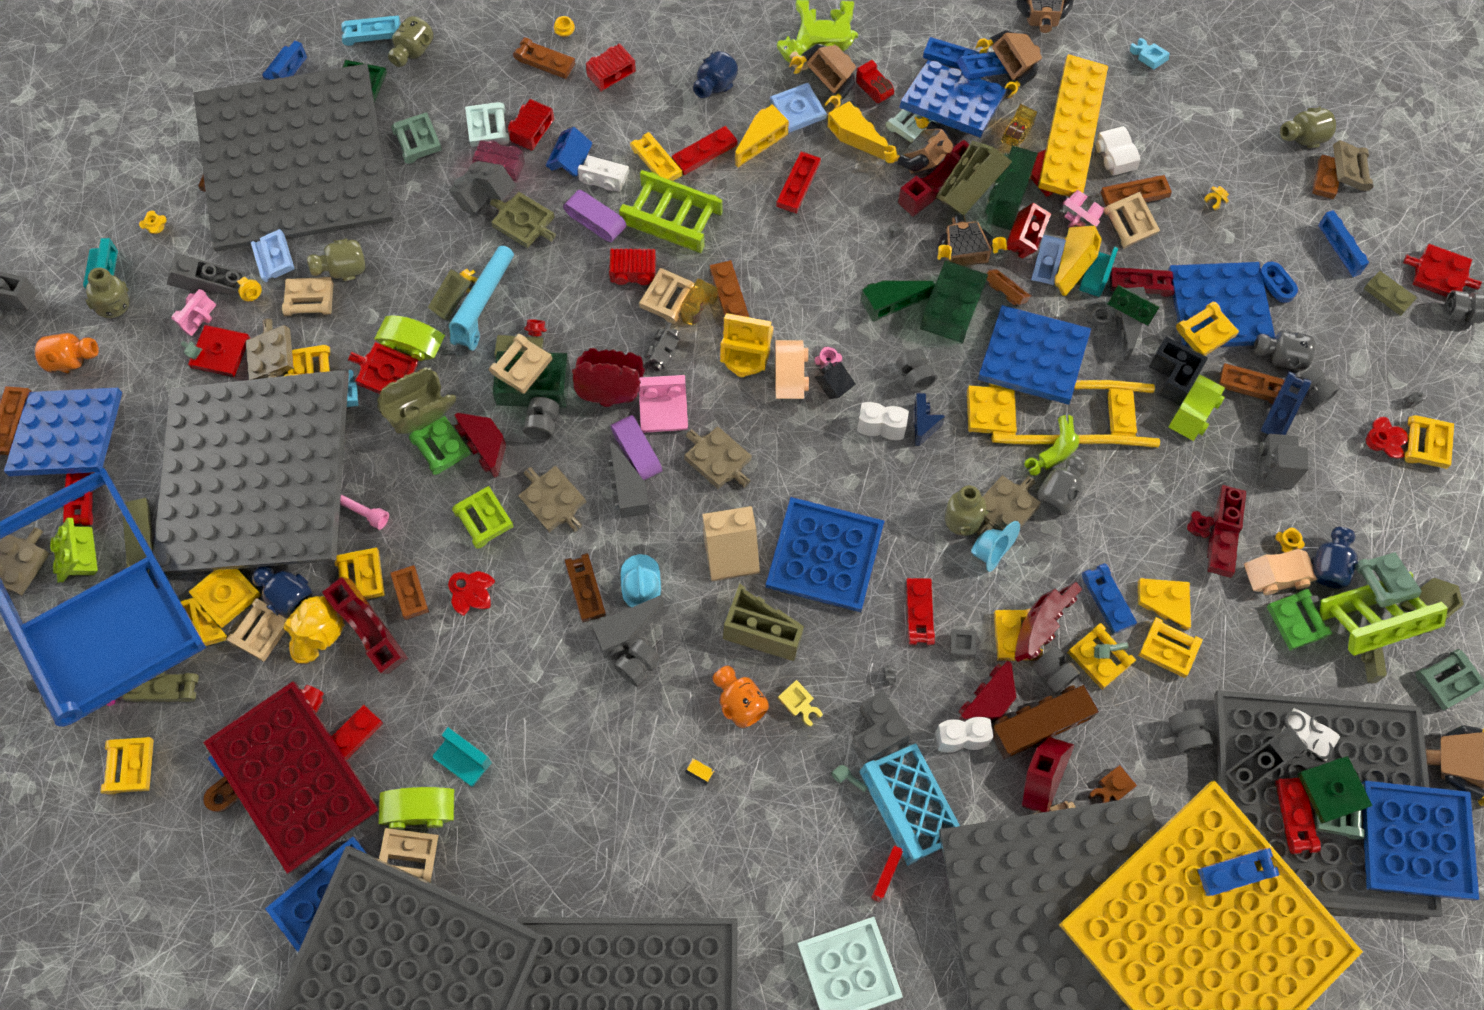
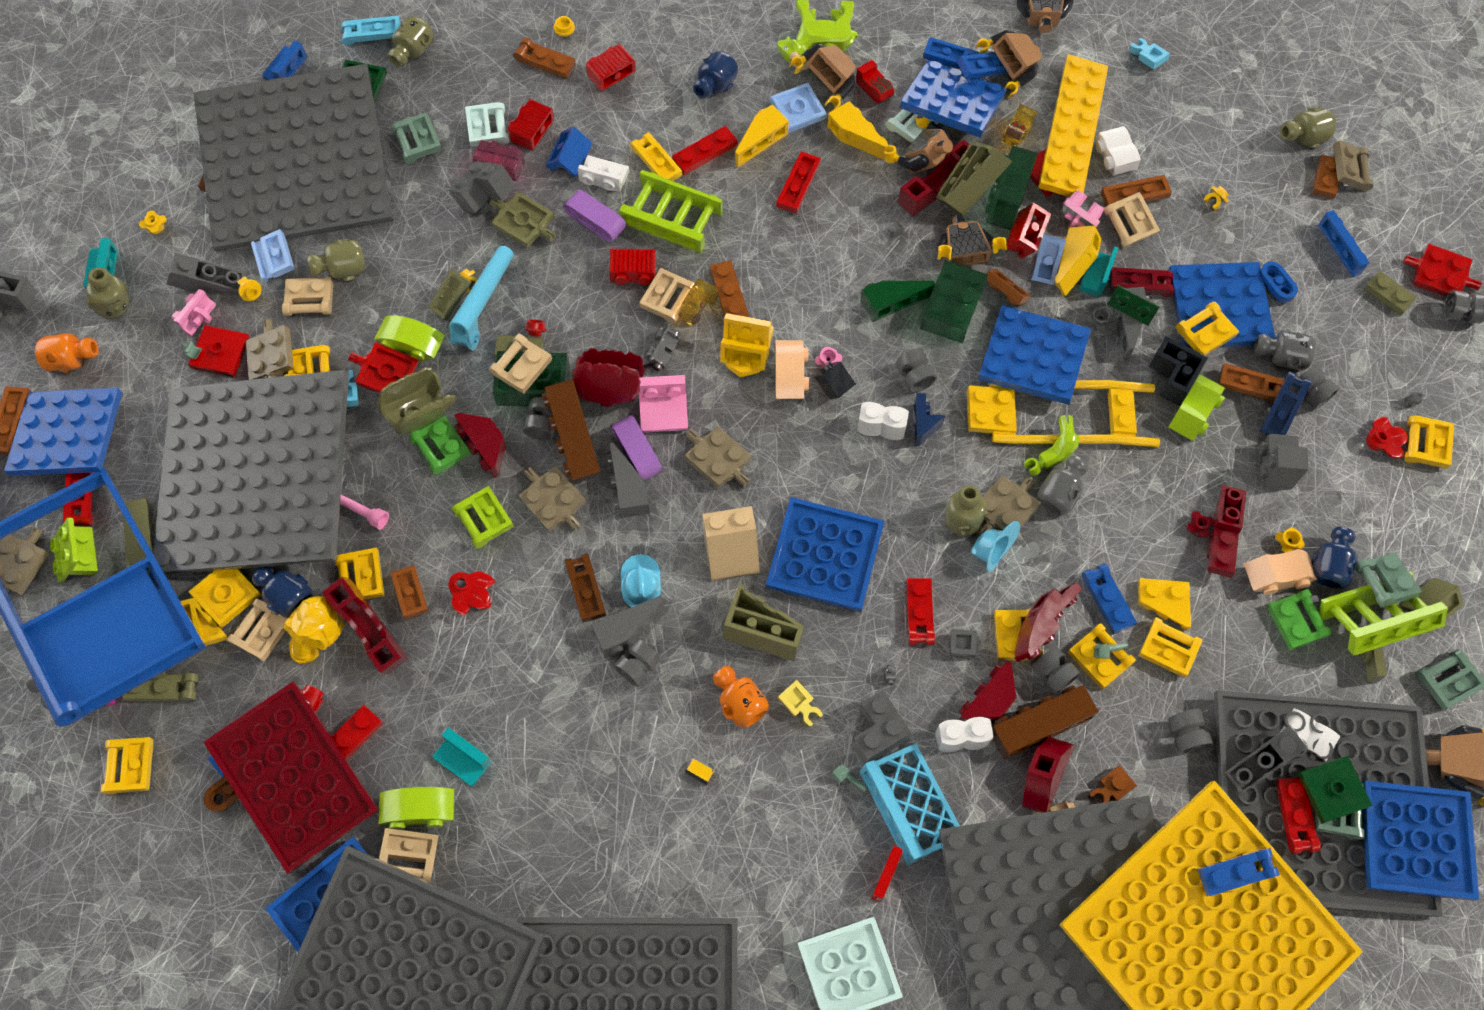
(572, 430): none -> reddish brown brick

